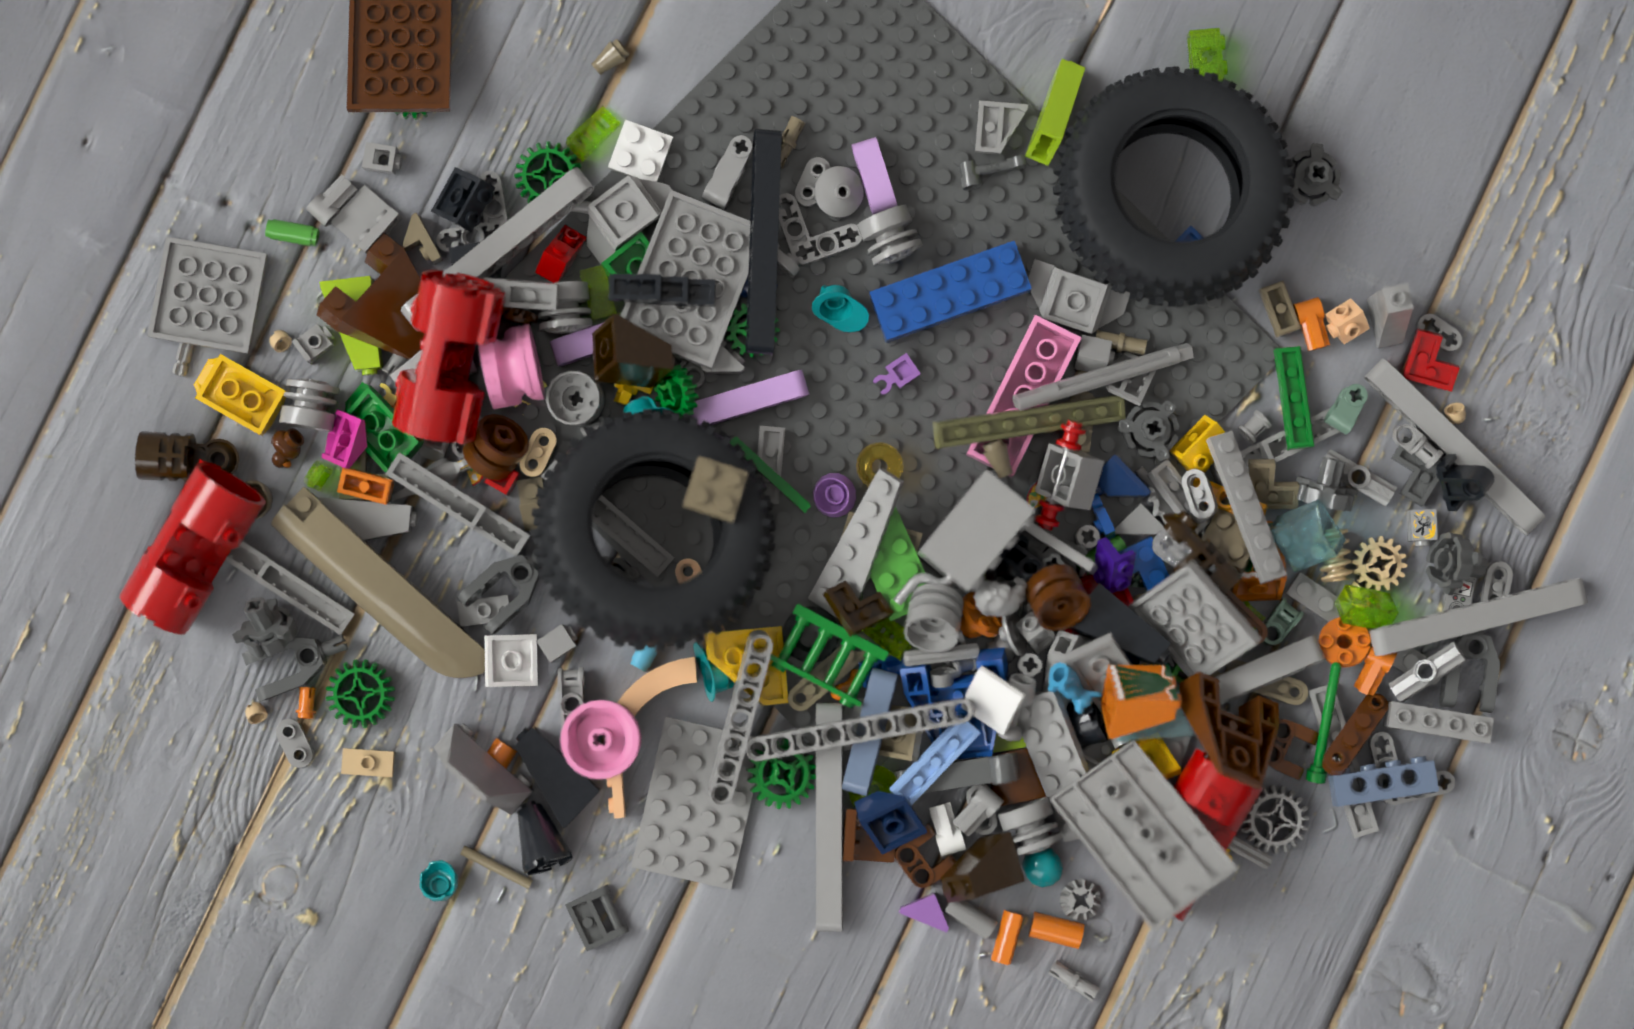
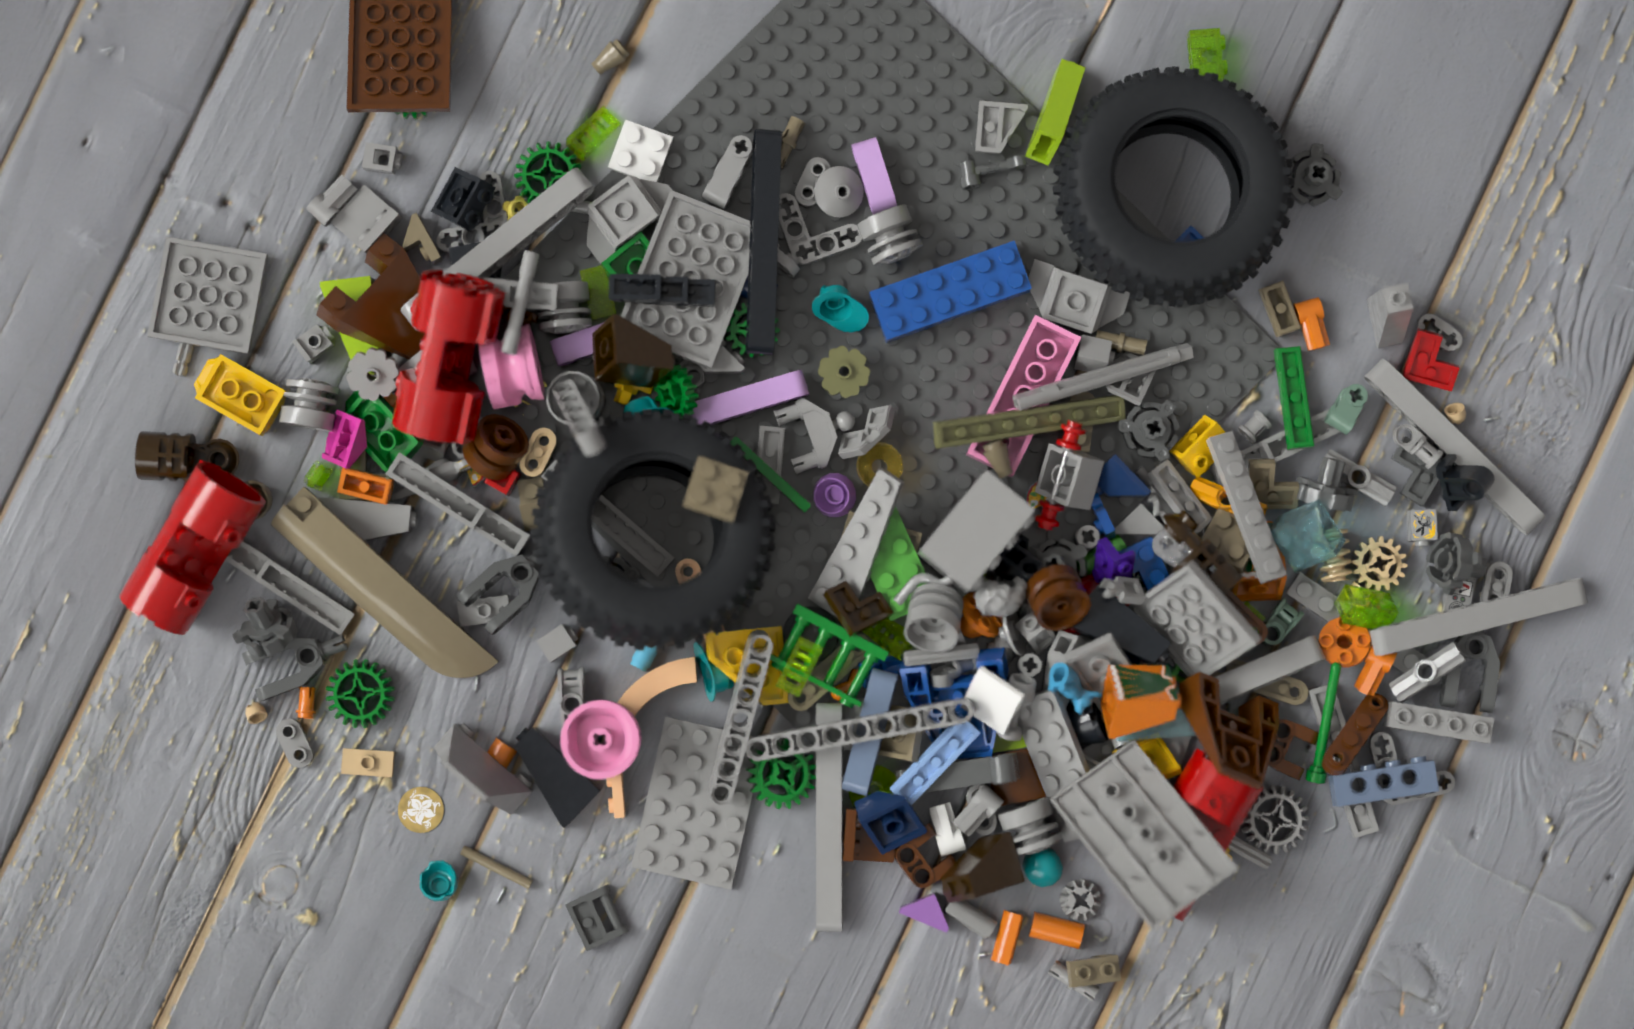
(275, 341): tan hinge -> none
(287, 445): reddish brown animal -> none
(292, 232): bright green piece -> none
(367, 385): none -> light grey plant
(420, 809): none -> pearl gold sticker
(509, 206): none -> light yellow plate
(511, 660): white plate -> none
(526, 274): none -> light grey piece
(540, 840): black cone -> none
(560, 254): red slope -> none
(578, 417): none -> light grey beam
(809, 647): none -> clear neon green slope
(820, 429): none -> light grey connector
(845, 385): none -> olive plant
(877, 426): none -> light grey tile
(900, 372): medium lavender plate -> none
(1062, 548): light grey tile -> none
(1093, 970): none -> dark tan plate
(1126, 589): none -> light grey plate
(1198, 495): light grey plate -> none
(1346, 321): light nougat brick -> none

